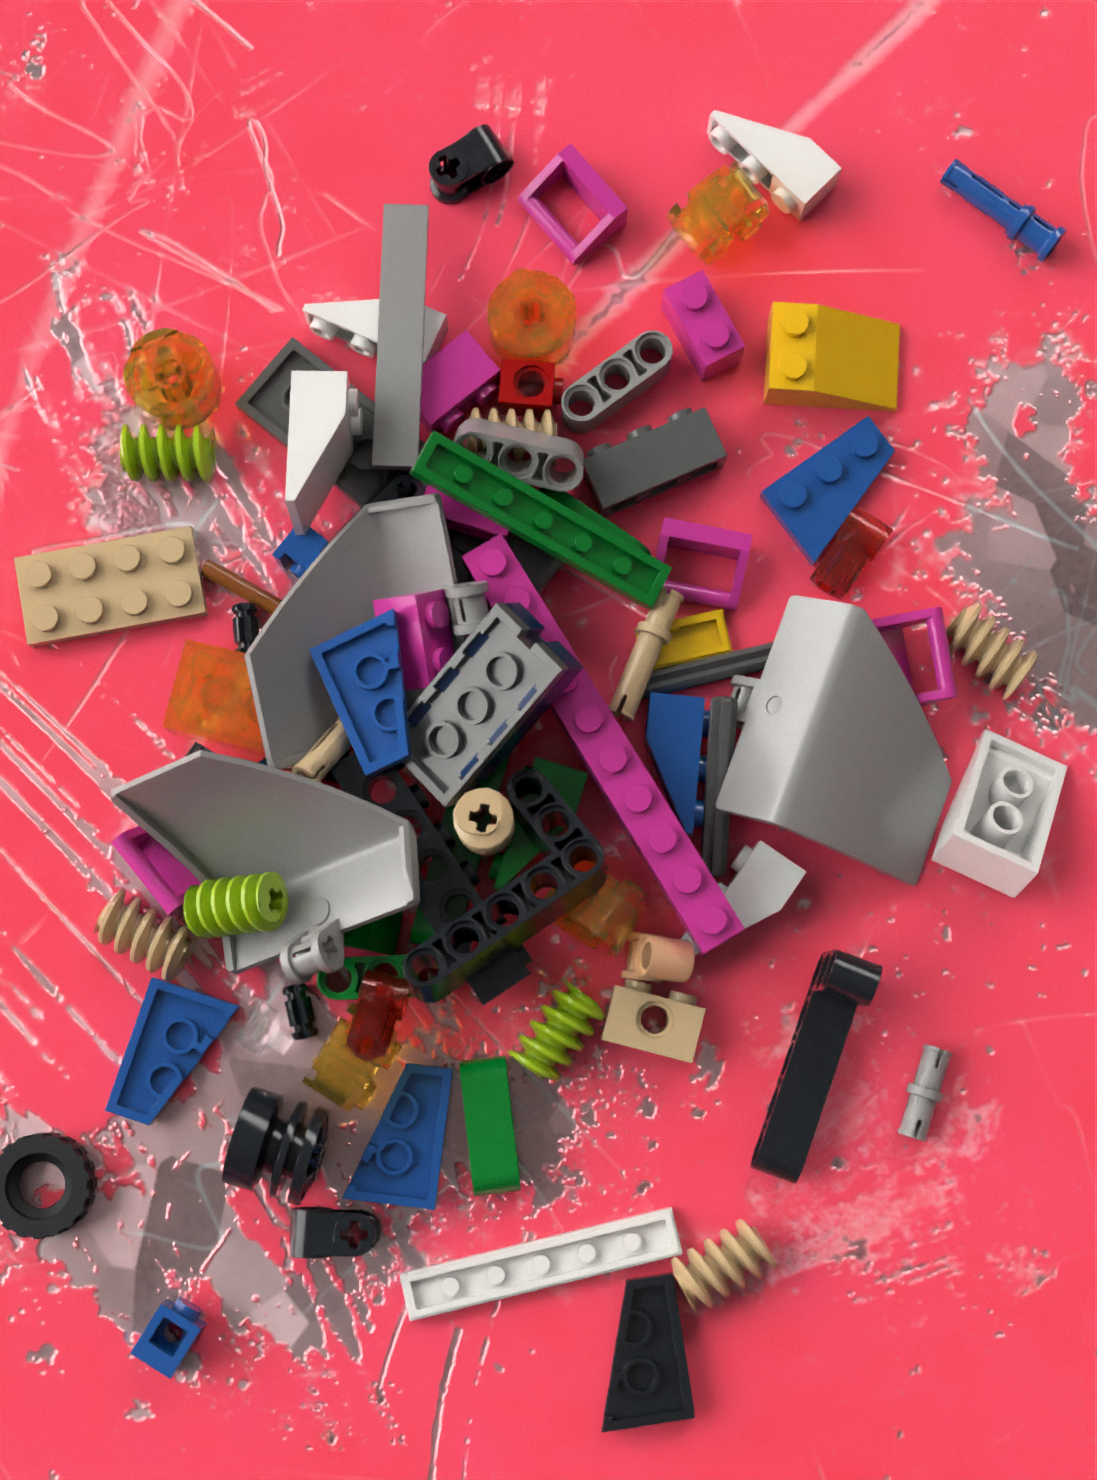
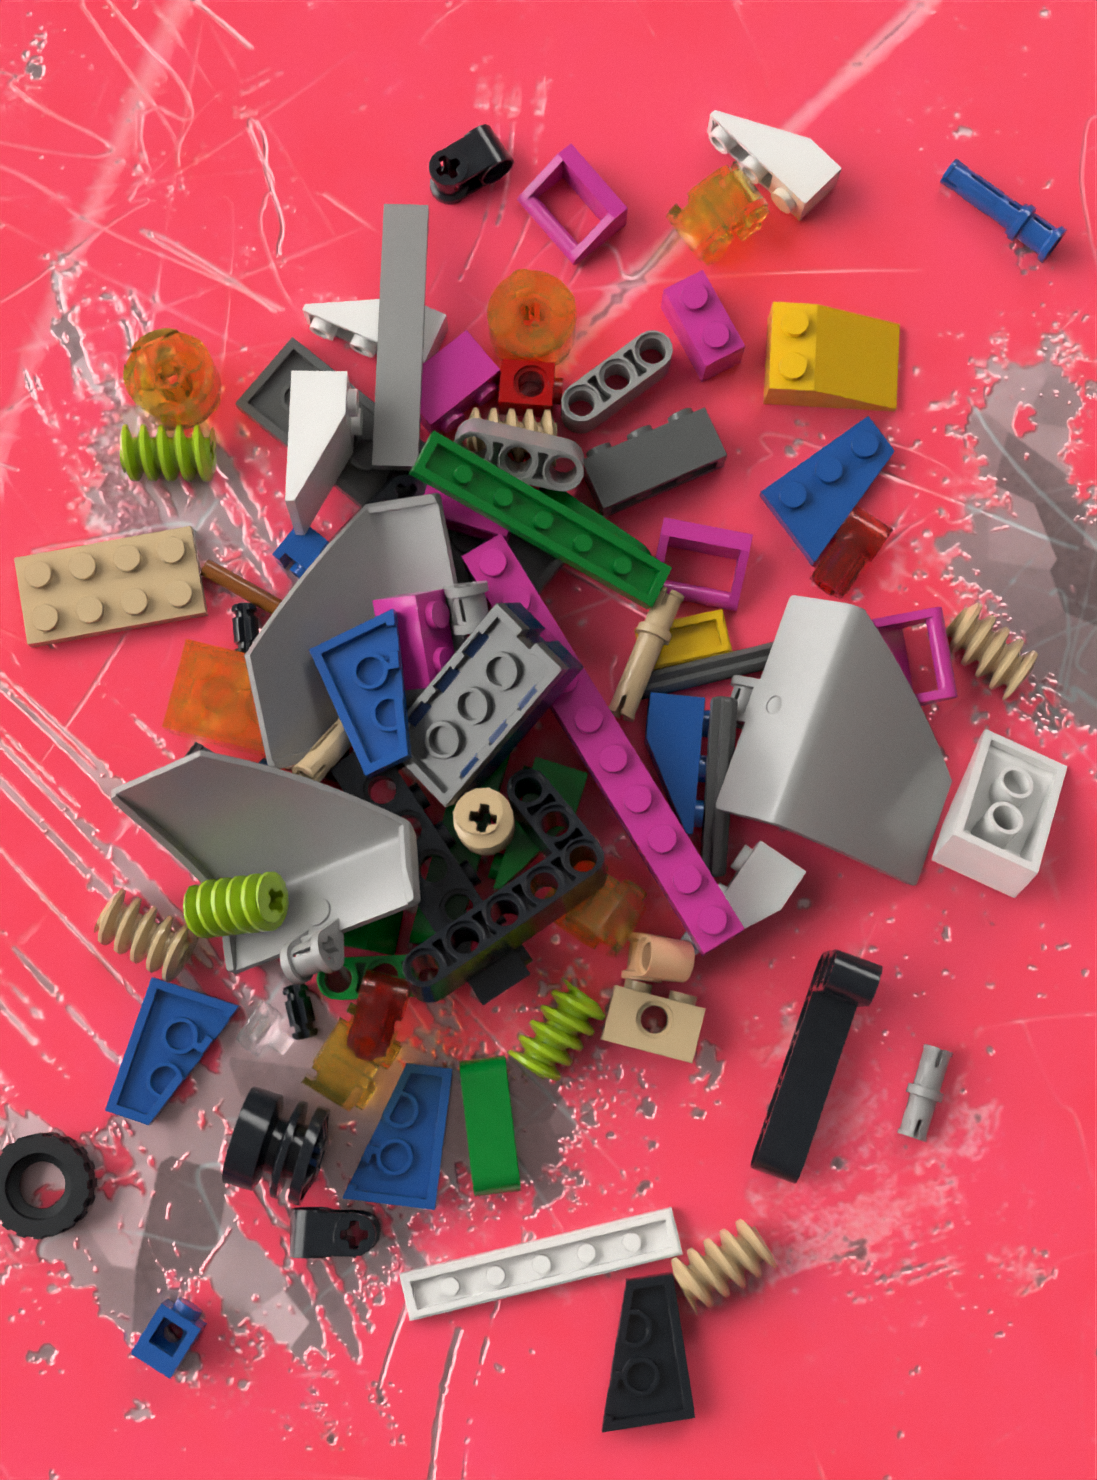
(156, 868): dark pink tile -> none

